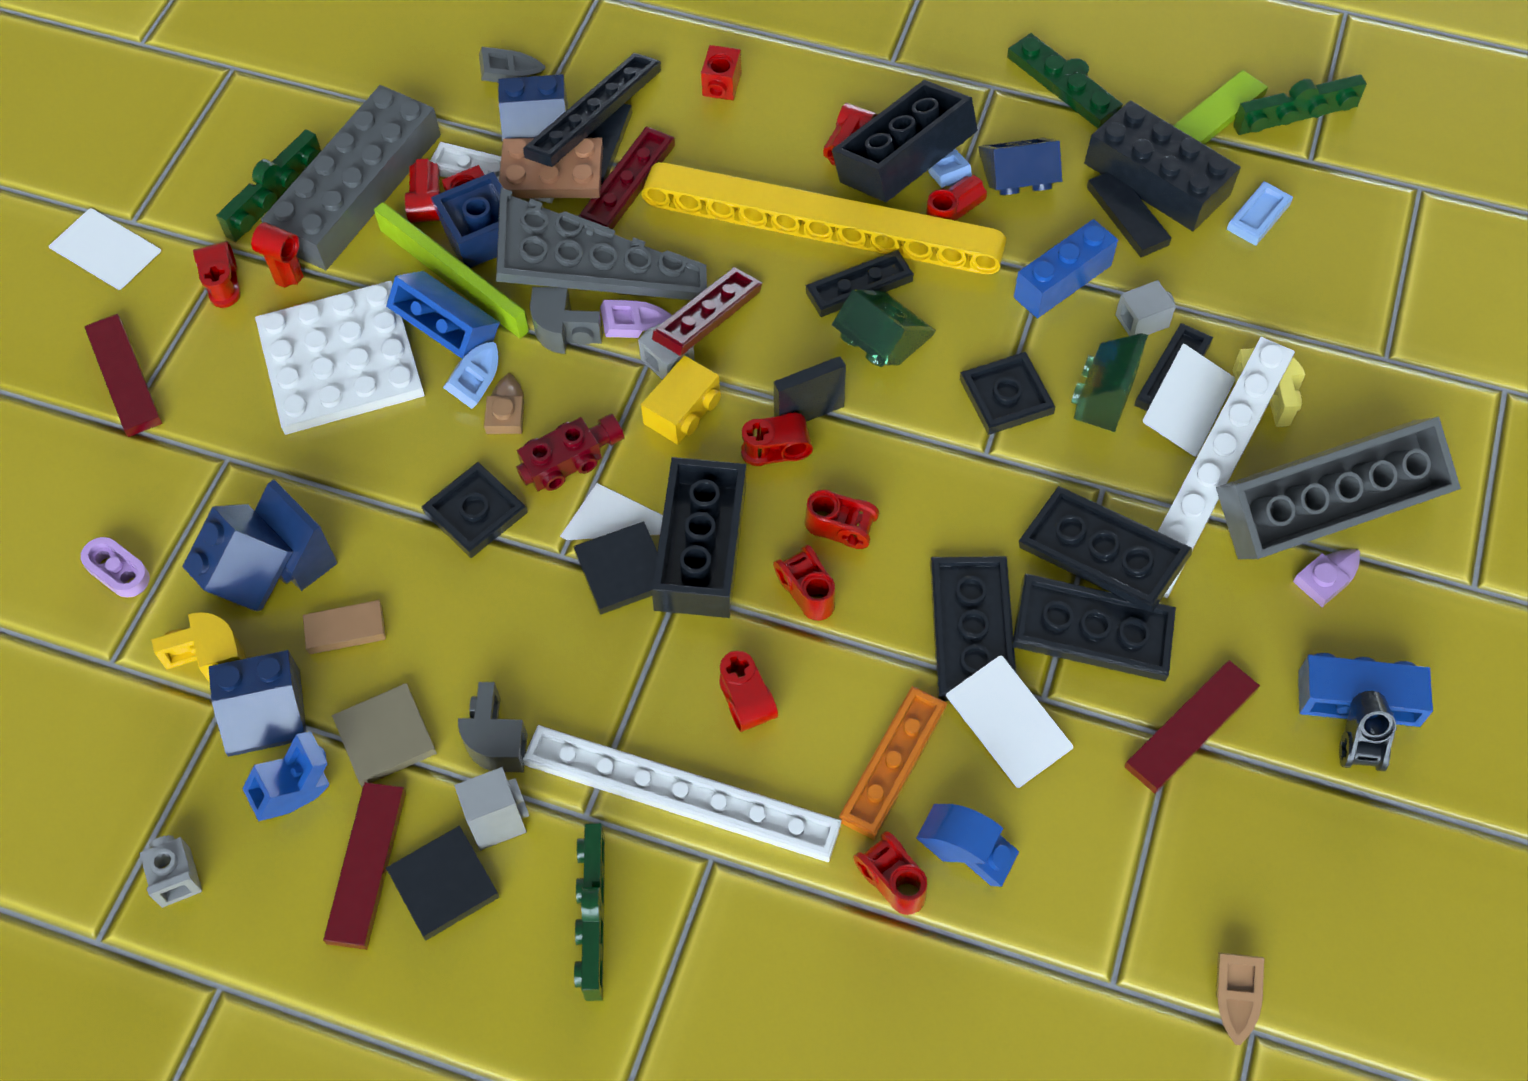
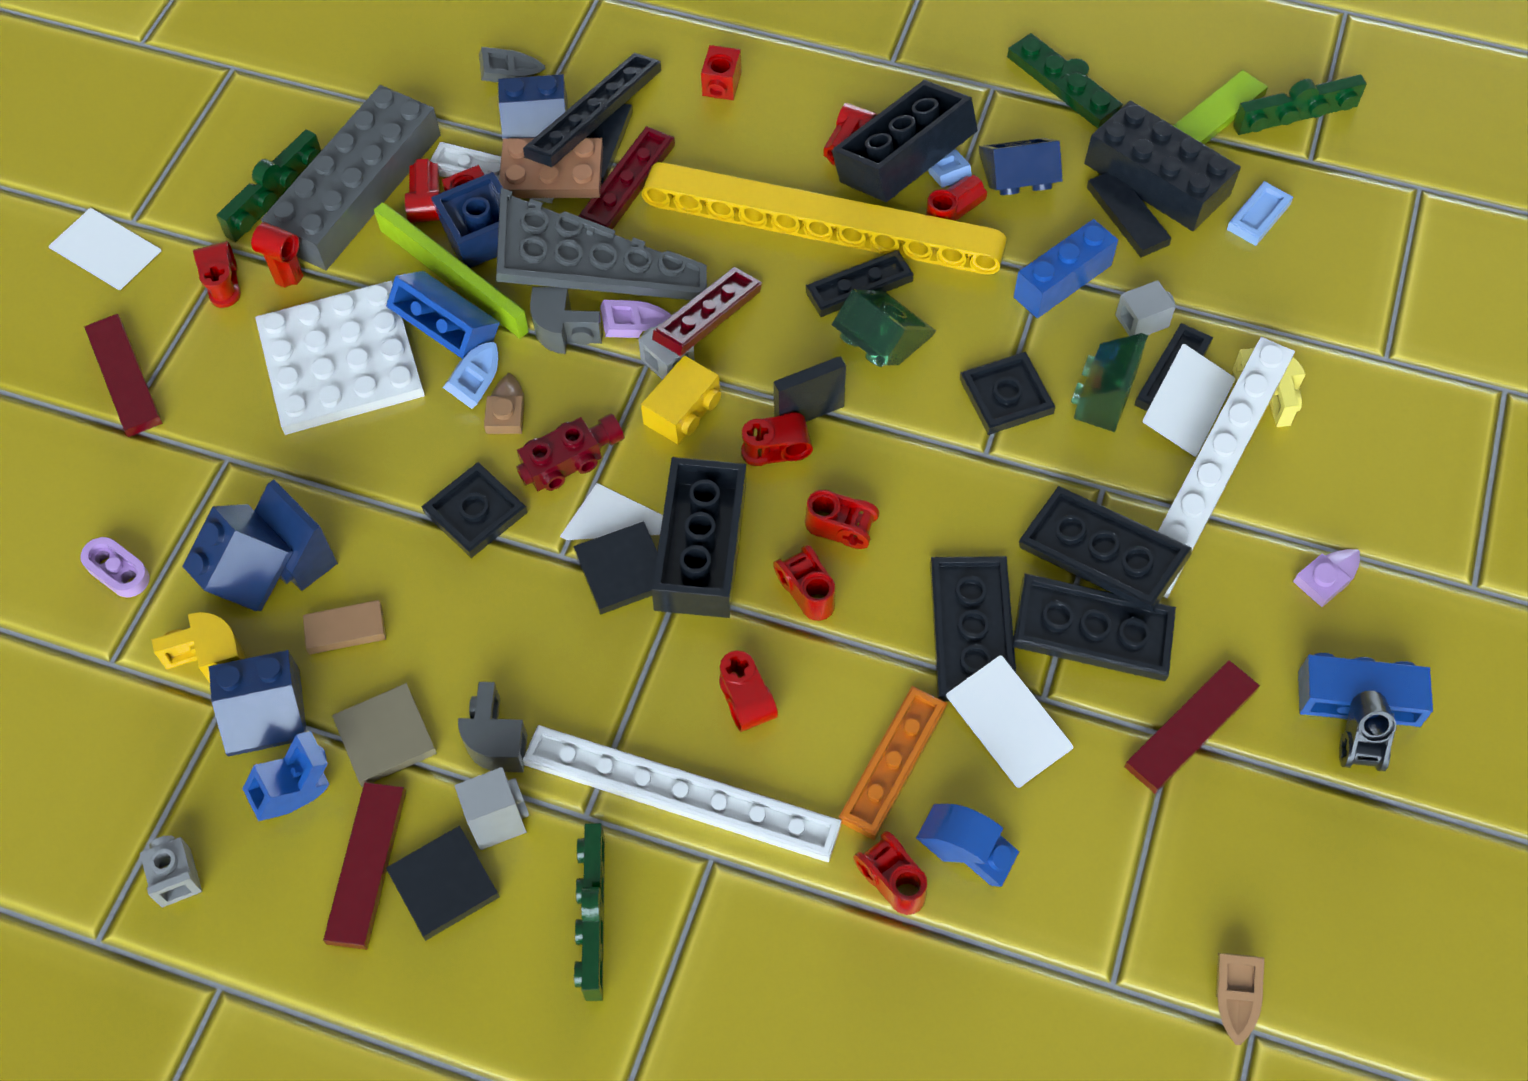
(1338, 488): dark grey brick -> none

